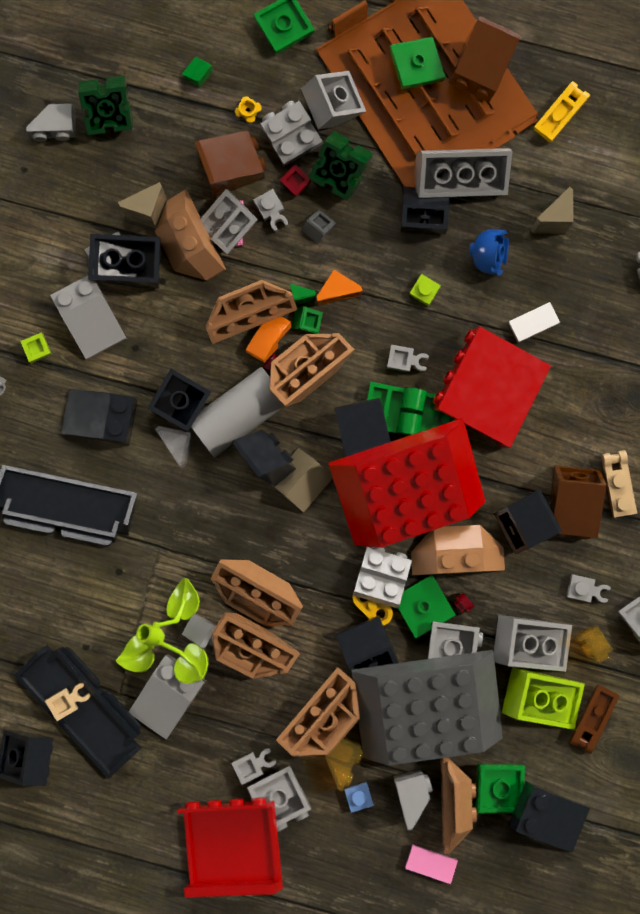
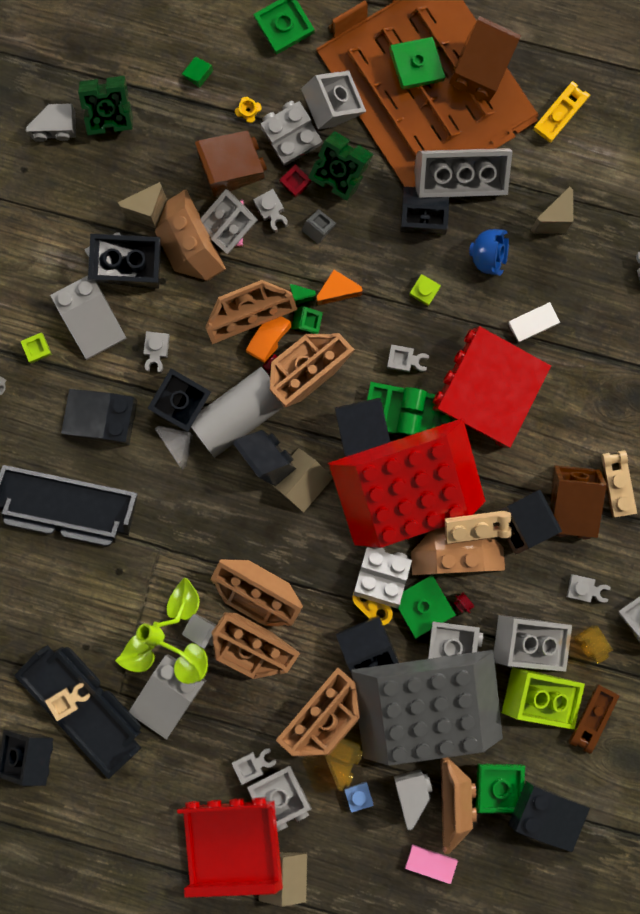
(156, 347): none -> light grey plate
(293, 879): none -> dark tan slope
(477, 527): none -> tan plate

